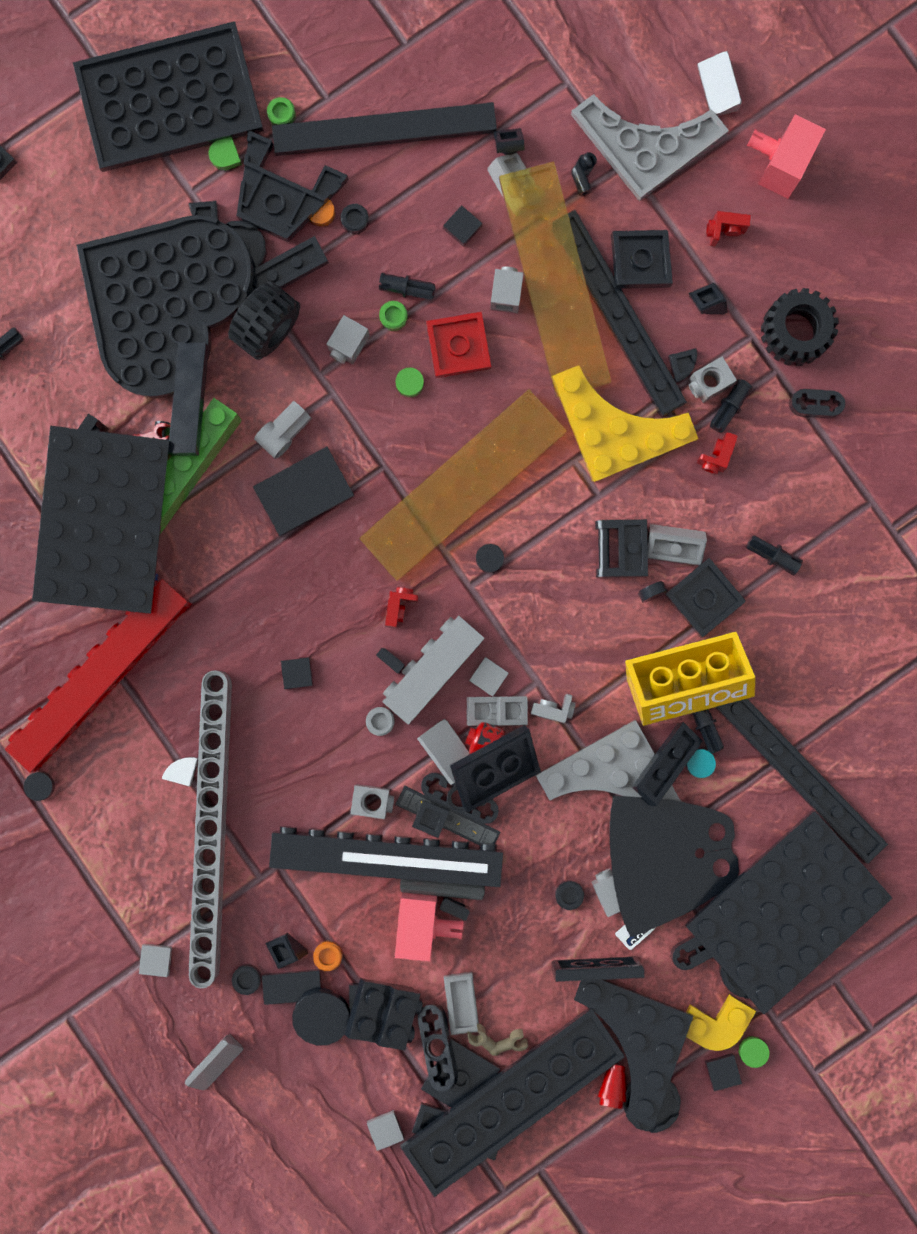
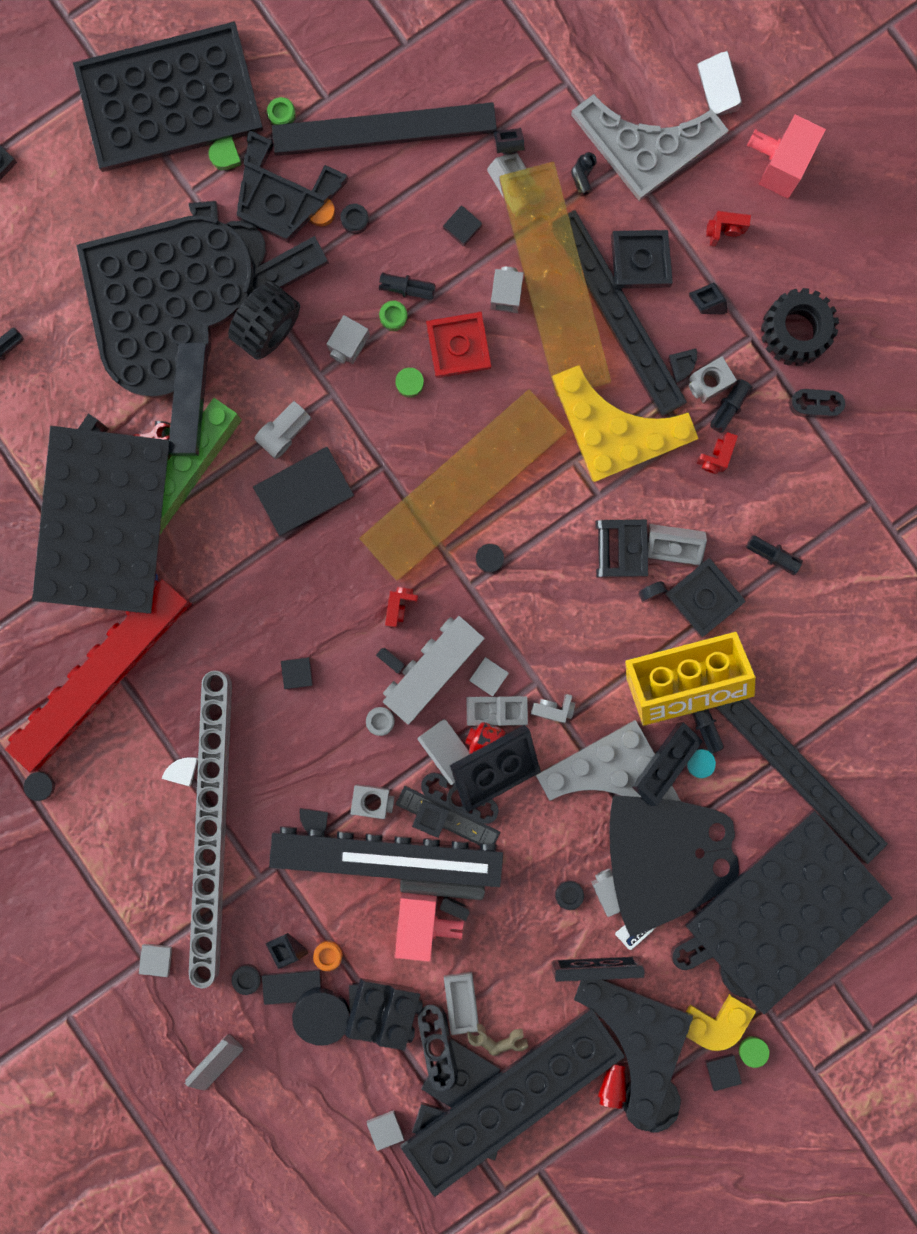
(313, 819): none -> black tile

